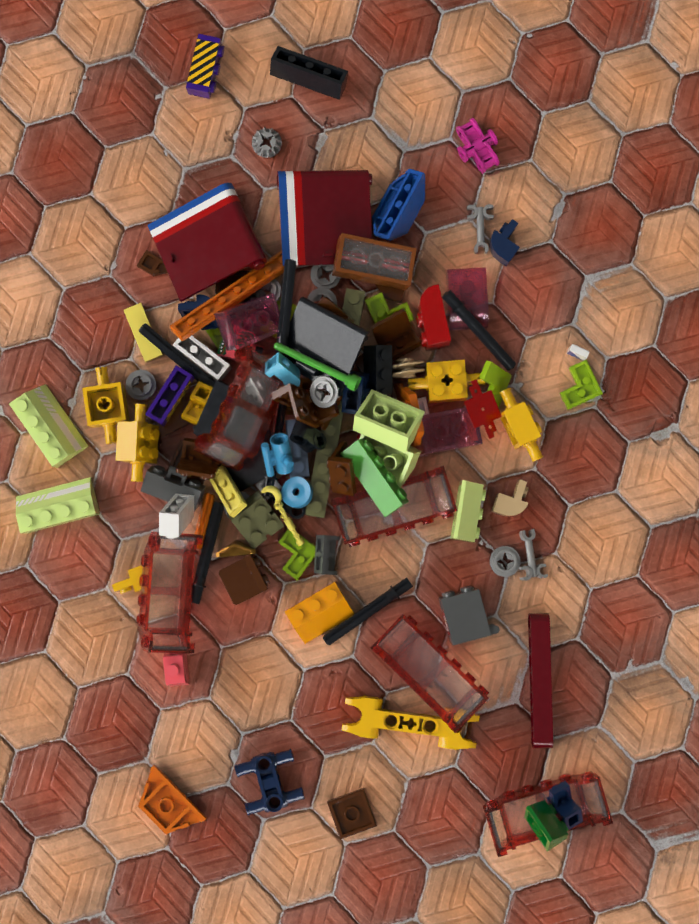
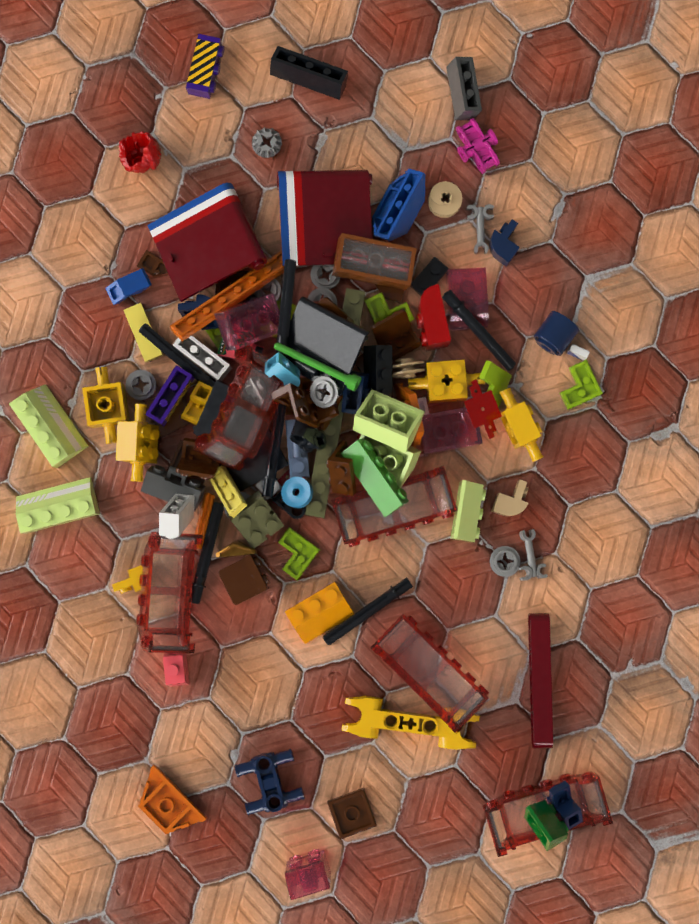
(128, 285): none -> blue slope
(139, 152): none -> red hair
(278, 506): light yellow piece -> none
(279, 456): dark azure pin -> none
(307, 874): none -> clear pink brick
(325, 554): dark grey hinge -> none
(429, 276): none -> black plate
(446, 190): none -> tan piece
(464, 88): none -> dark grey brick
(465, 616): dark grey container -> none
(556, 333): none -> dark blue piece

